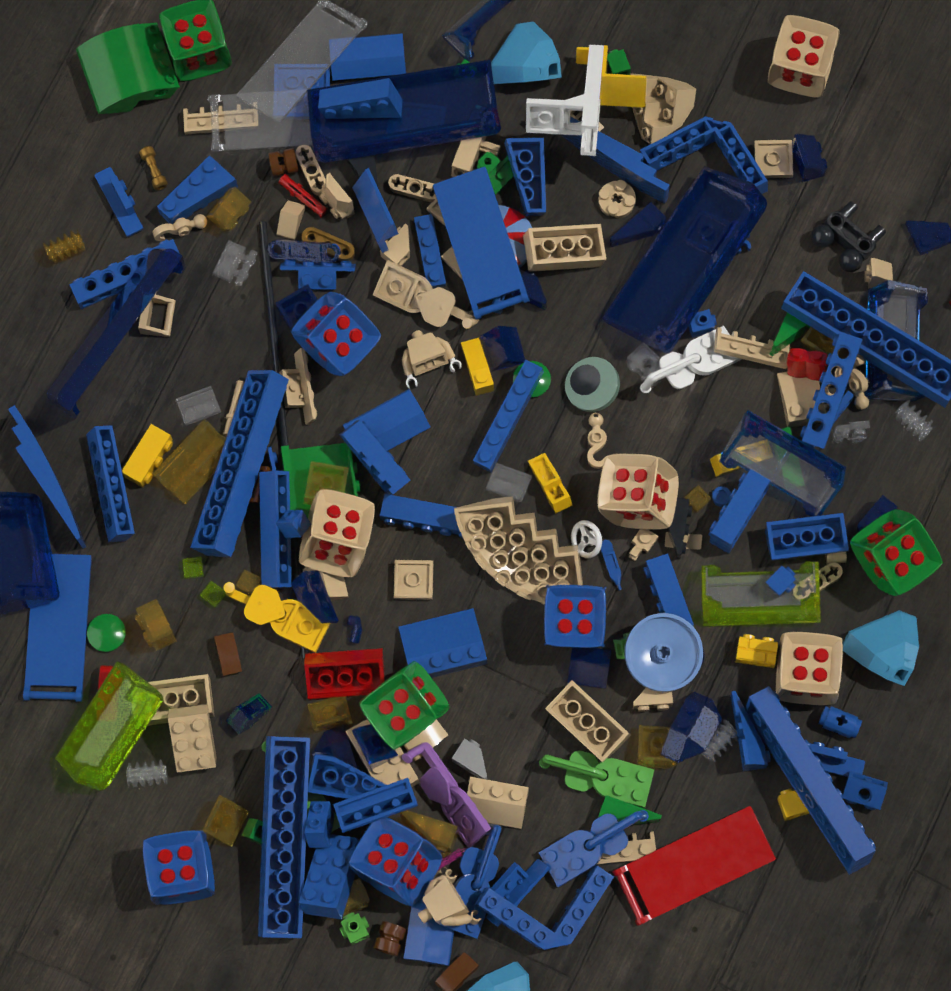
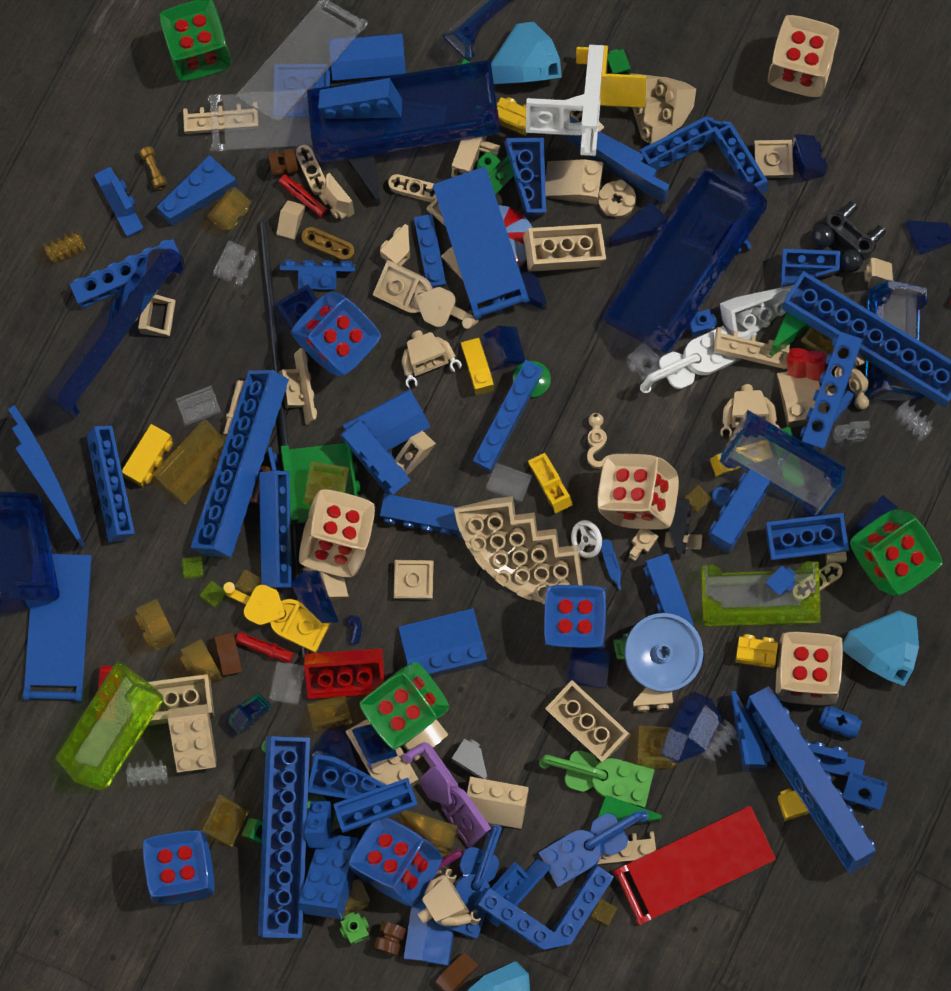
(106, 632): green dish -> none
(127, 67): green slope -> none
(181, 227): tan piece -> none
(198, 660): none -> clear yellow slope
(271, 650): none -> red pin
(287, 683): none -> clear plate
(293, 523): blue brick -> none
(304, 251): clear blue plate -> none
(374, 209): blue slope -> none
(414, 451): none -> tan slope
(512, 115): none -> yellow brick
(574, 180): none -> tan slope
(592, 384): sand green piece -> none
(604, 912): none -> clear yellow tile
(747, 400): none -> tan torso
(753, 311): none -> white wedge
(814, 262): none -> blue wedge

